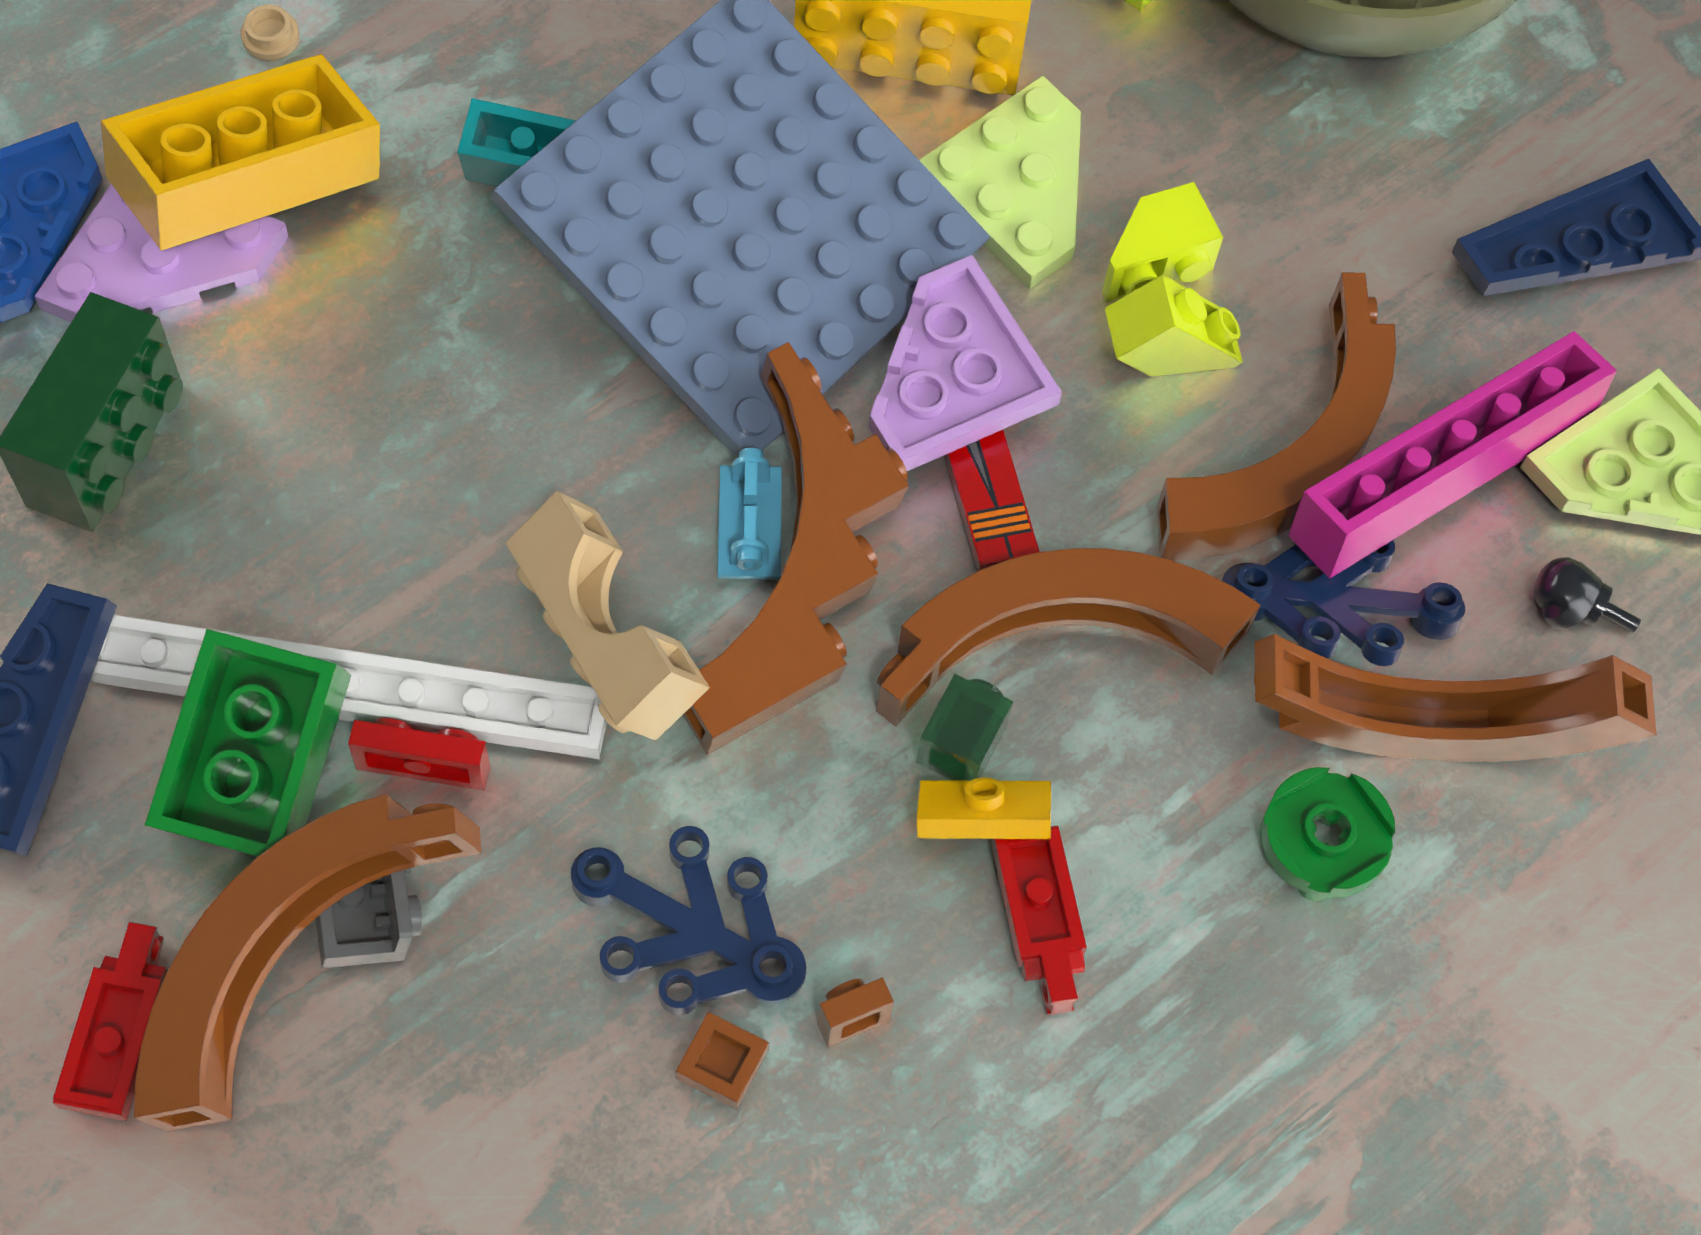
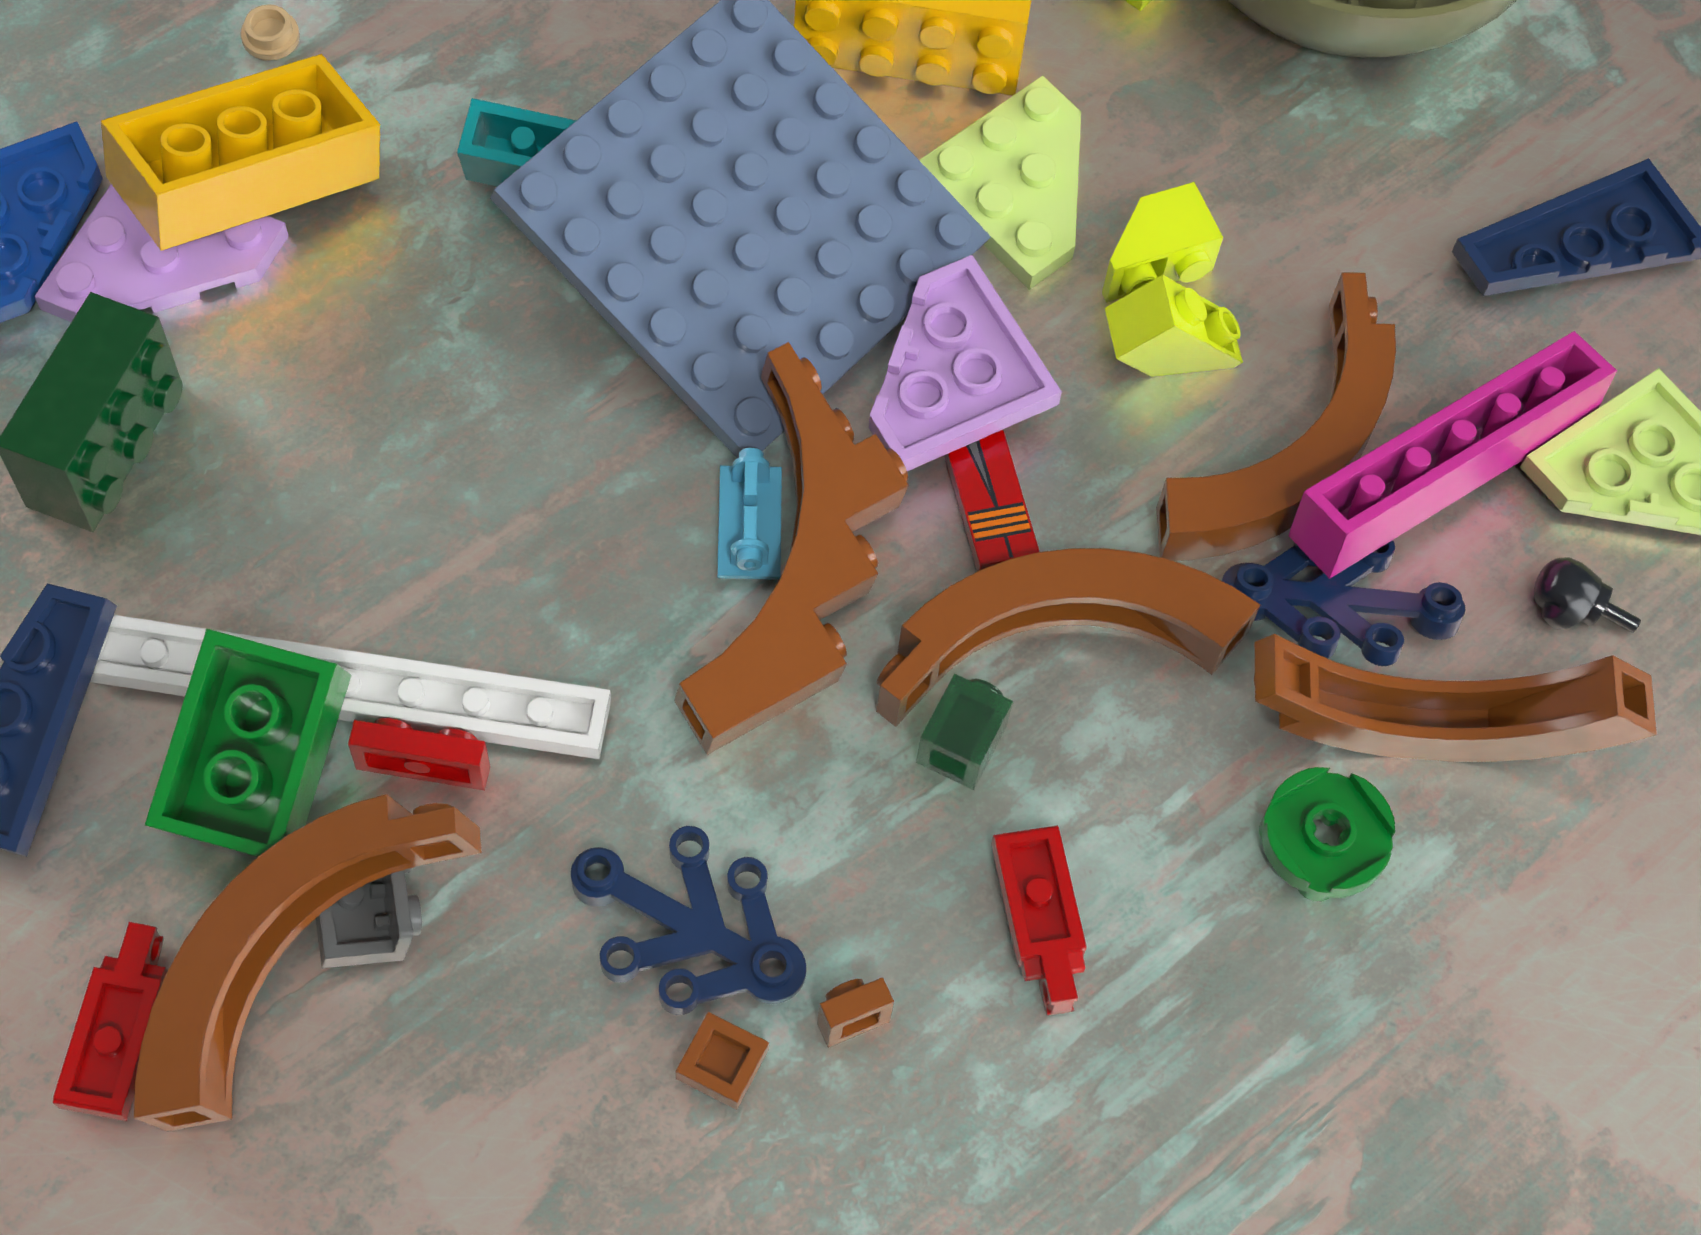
(569, 564): tan arch -> none
(984, 809): yellow plate -> none

